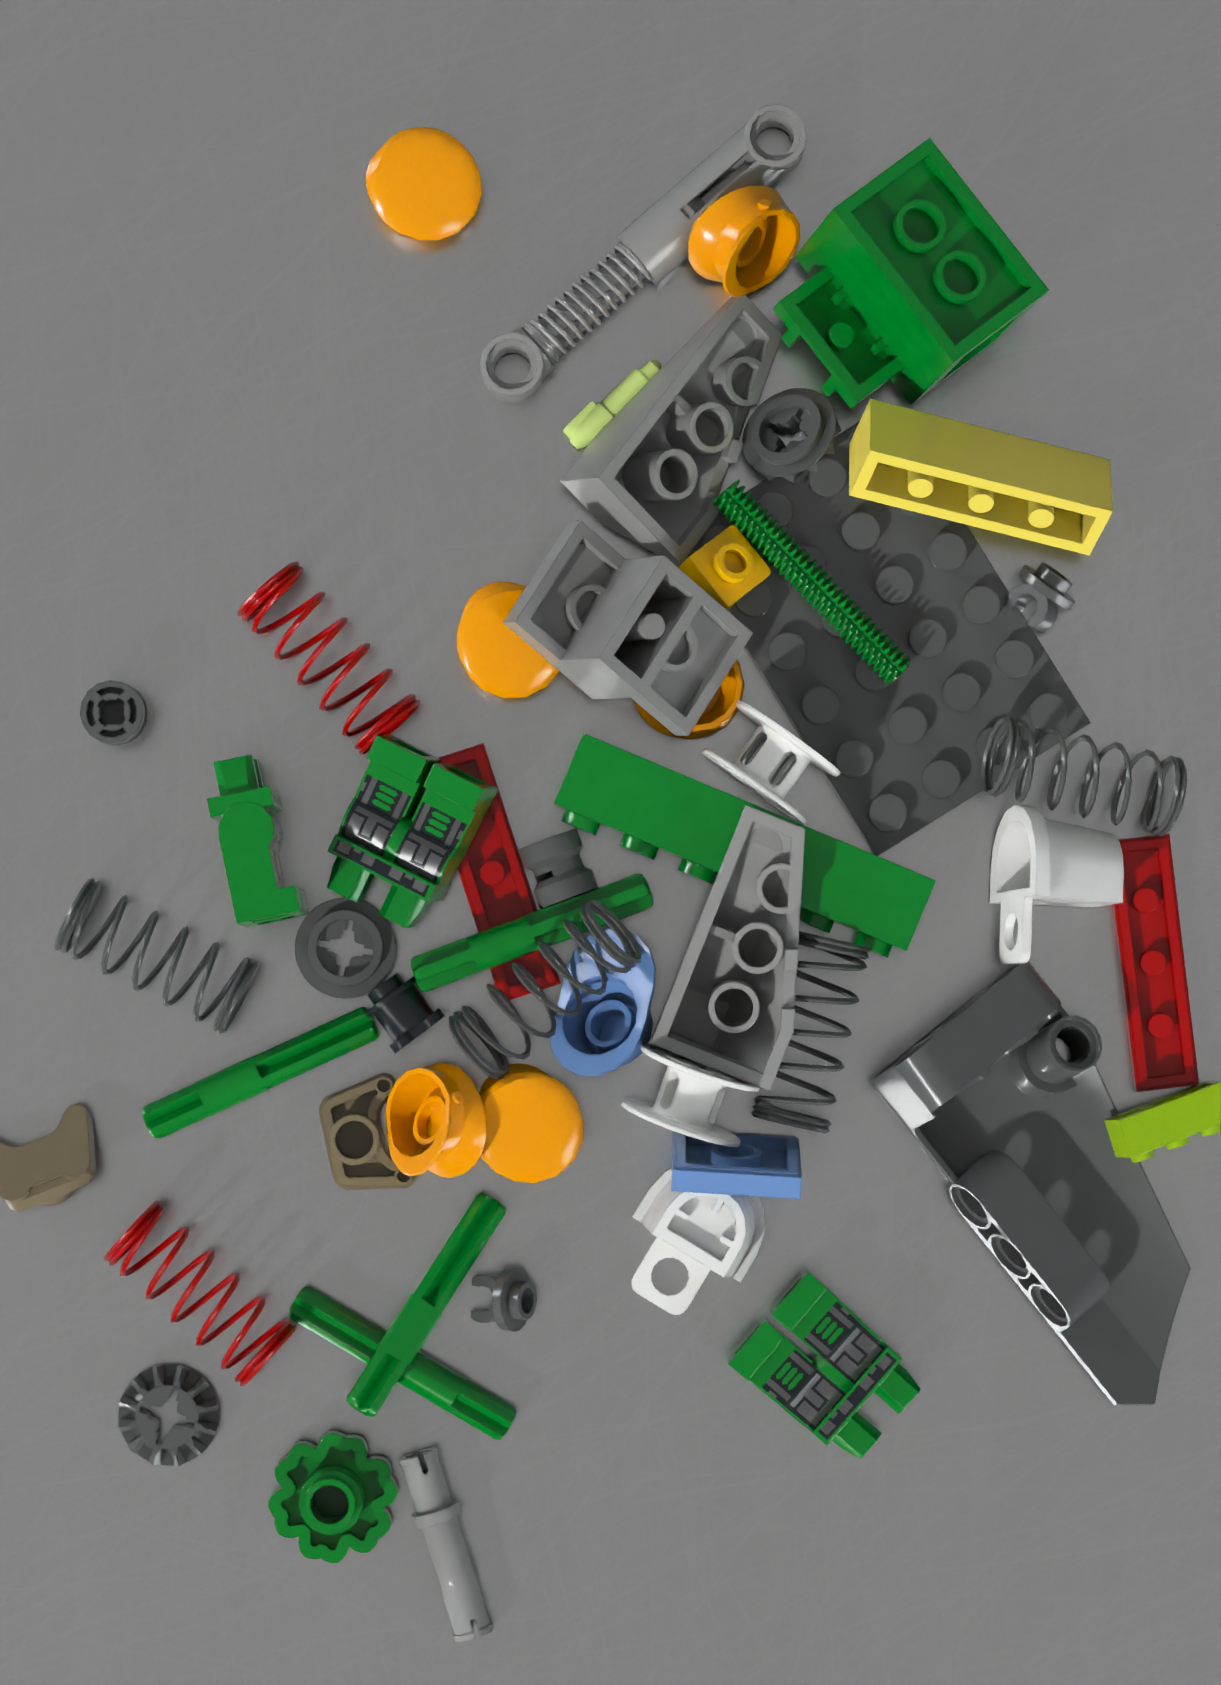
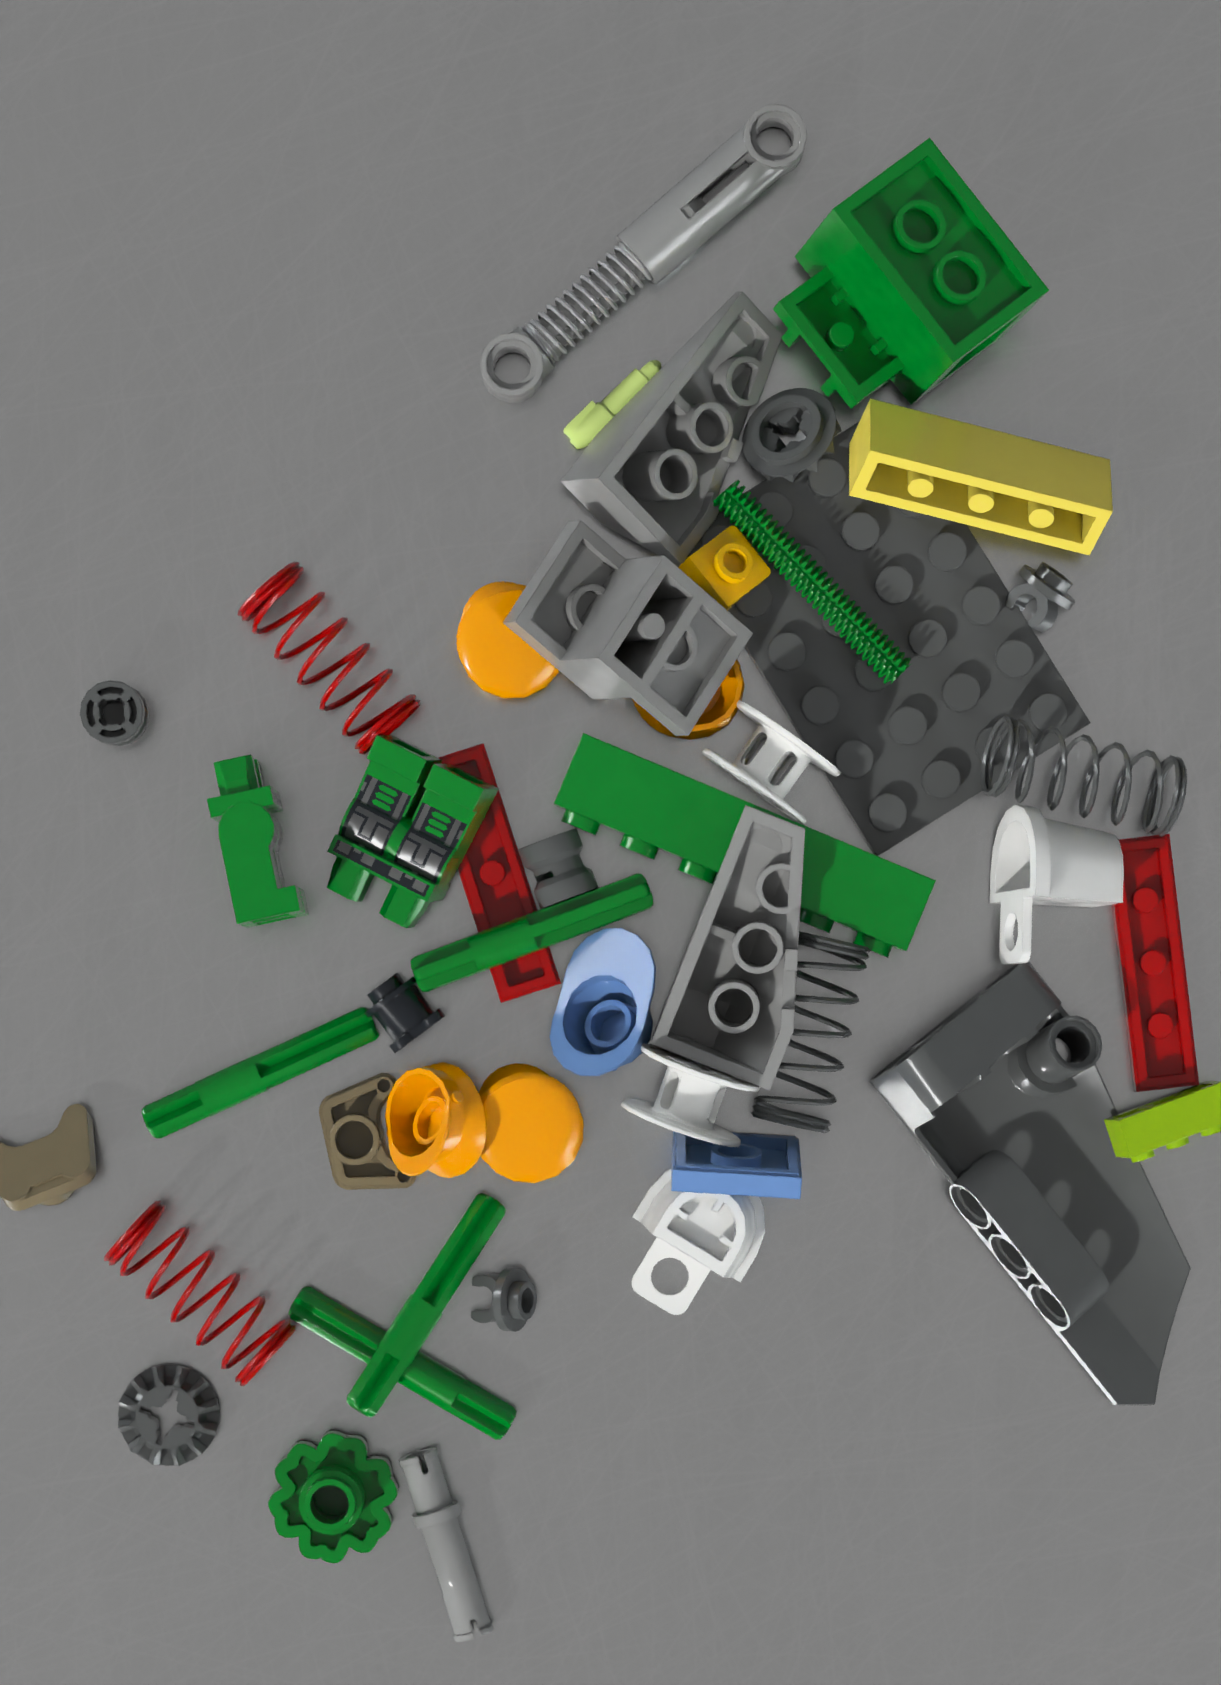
(237, 985): dark grey piece -> none
(321, 966): dark grey gear -> none
(424, 183): light orange piece -> none
(477, 1025): dark grey piece -> none
(744, 239): light orange piece -> none
(838, 1380): hips -> none

